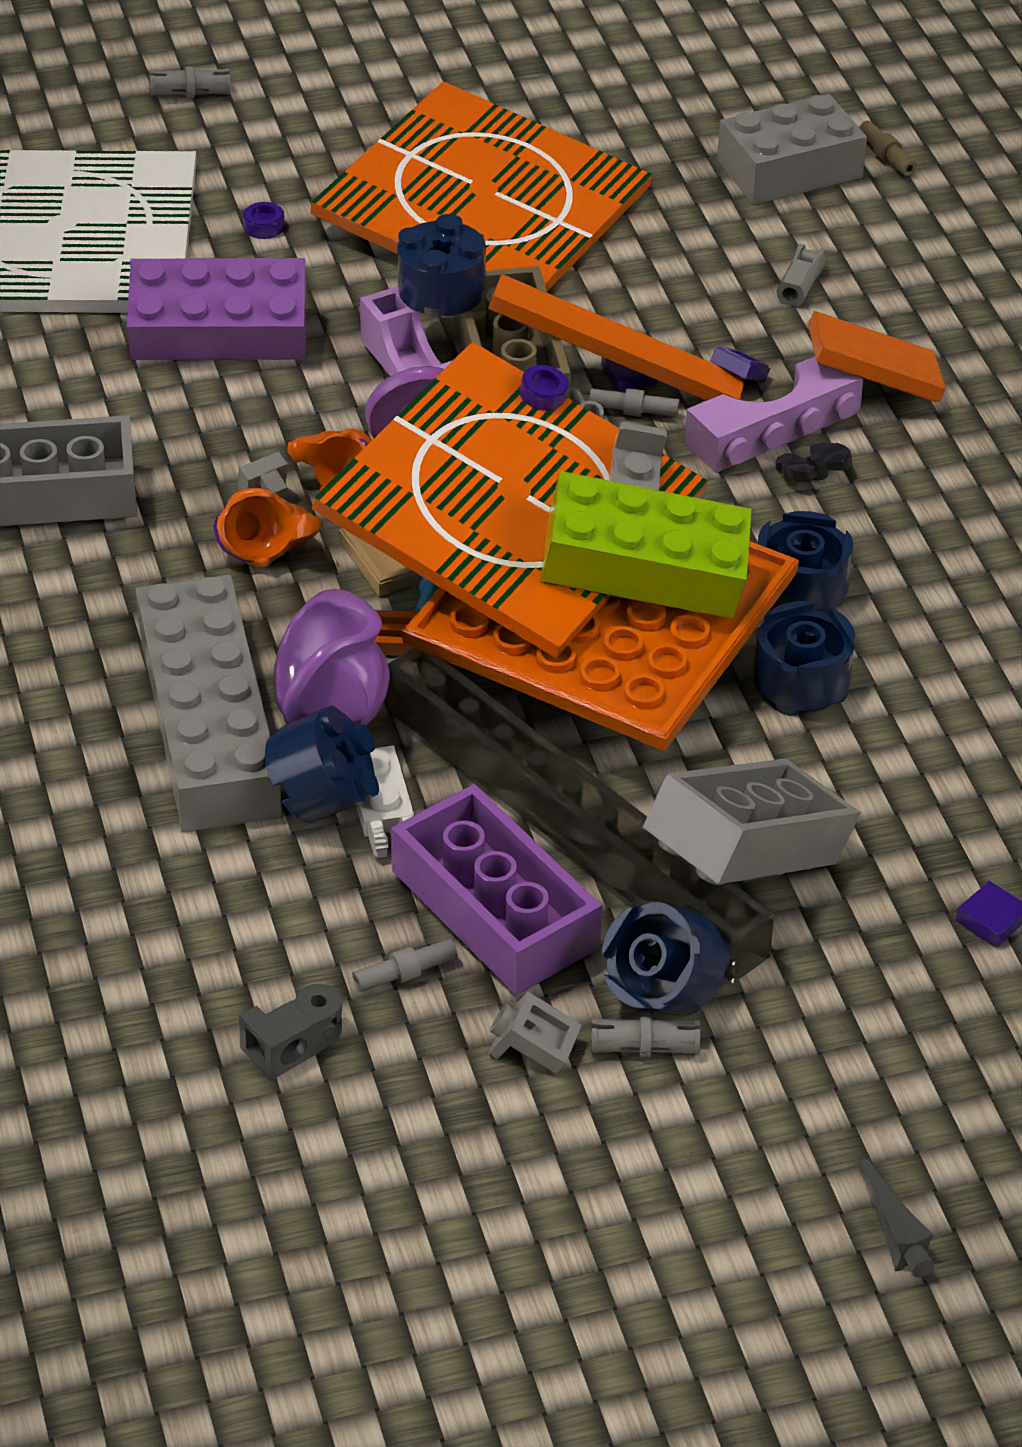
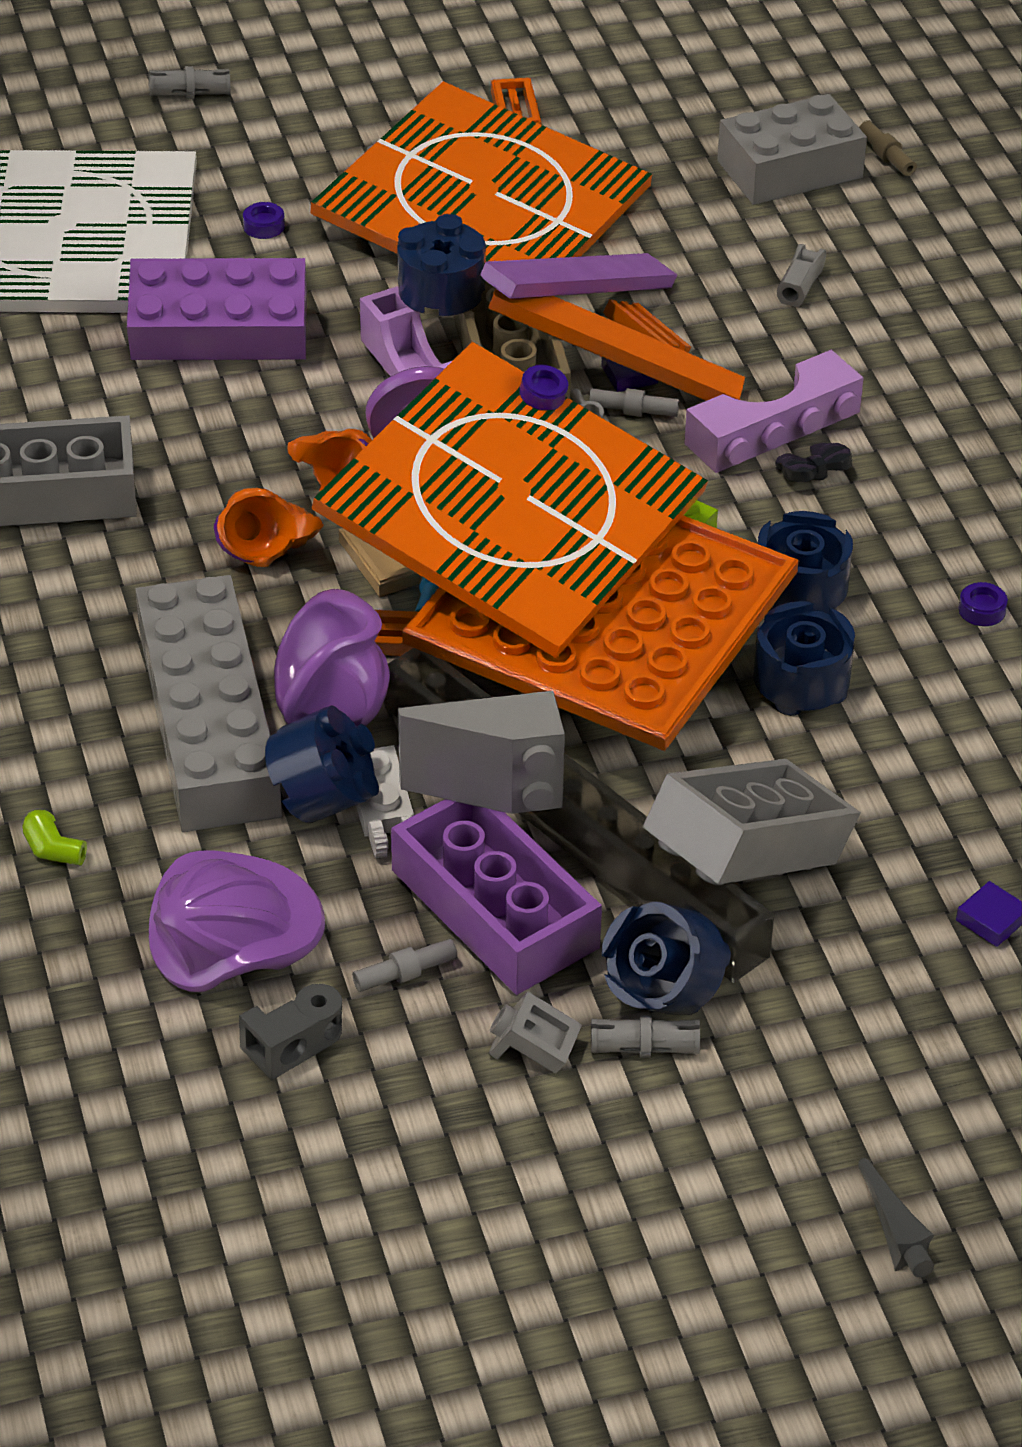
(48, 843): none -> lime arm
(229, 917): none -> medium lavender piece
(265, 473): light grey tile -> none
(485, 752): none -> light grey slope
(511, 85): none -> orange tile
(577, 275): none -> medium lavender tile
(637, 455): light grey bracket -> none
(641, 320): none -> orange tile
(647, 545): lime brick -> none
(740, 363): dark purple tile -> none
(876, 357): orange tile -> none
(983, 604): none -> dark purple tile

